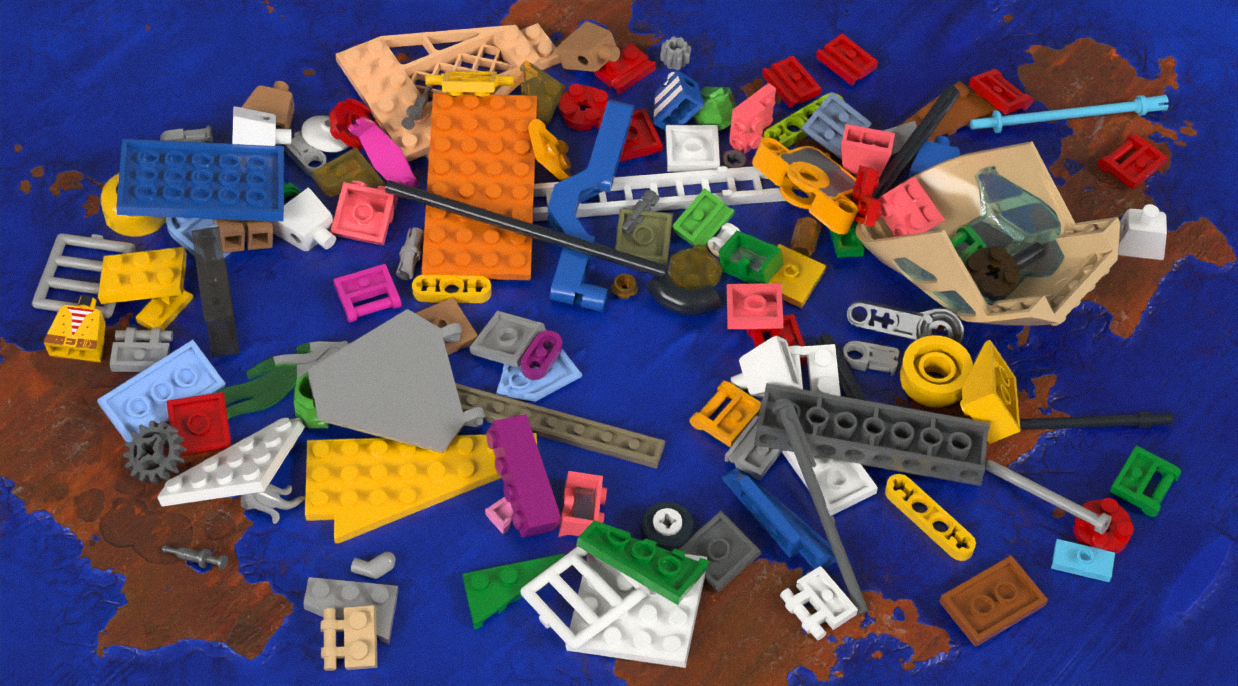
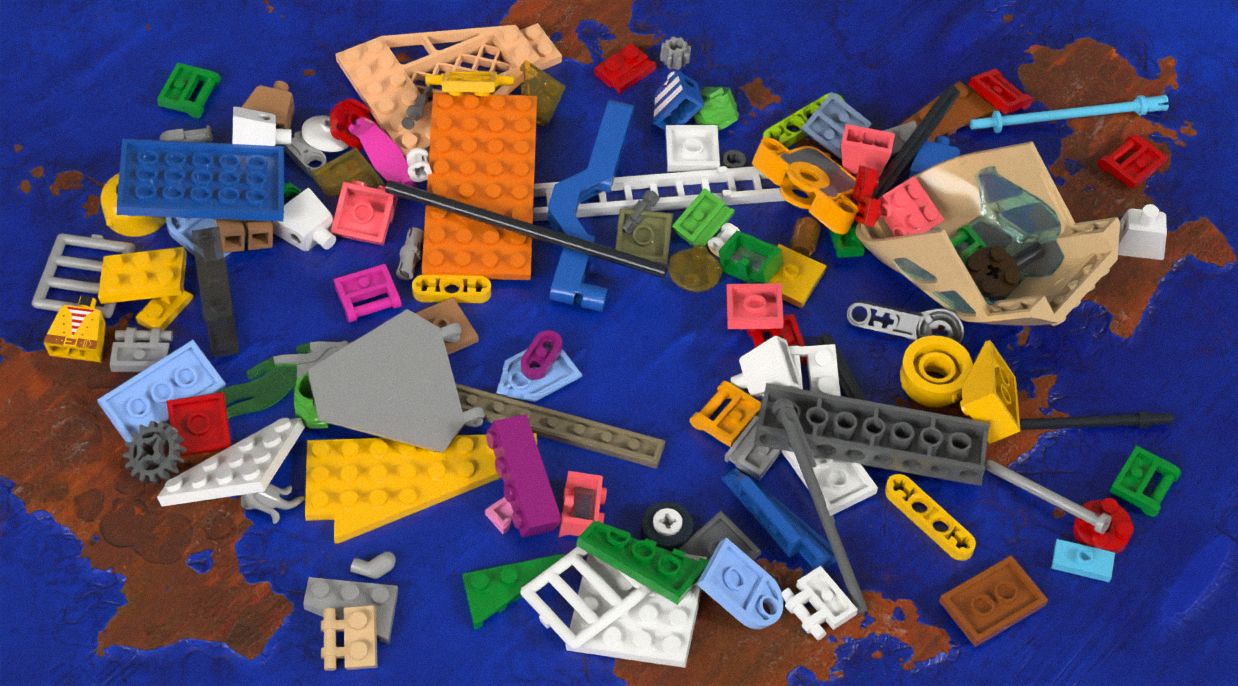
(182, 84): none -> green plate
(202, 557): dark grey piece -> none
(415, 162): none -> white bush
(506, 338): light grey plate -> none
(549, 150): light orange plate -> none
(582, 96): red plate -> none
(588, 48): medium nougat torso -> none
(627, 281): pearl gold plate -> none
(641, 138): red plate -> none
(681, 299): black cylinder -> none
(741, 586): none -> light blue tile
(751, 119): coral plate -> none
(791, 81): red plate -> none
(847, 59): red plate -> none
(873, 357): light grey piece -> none

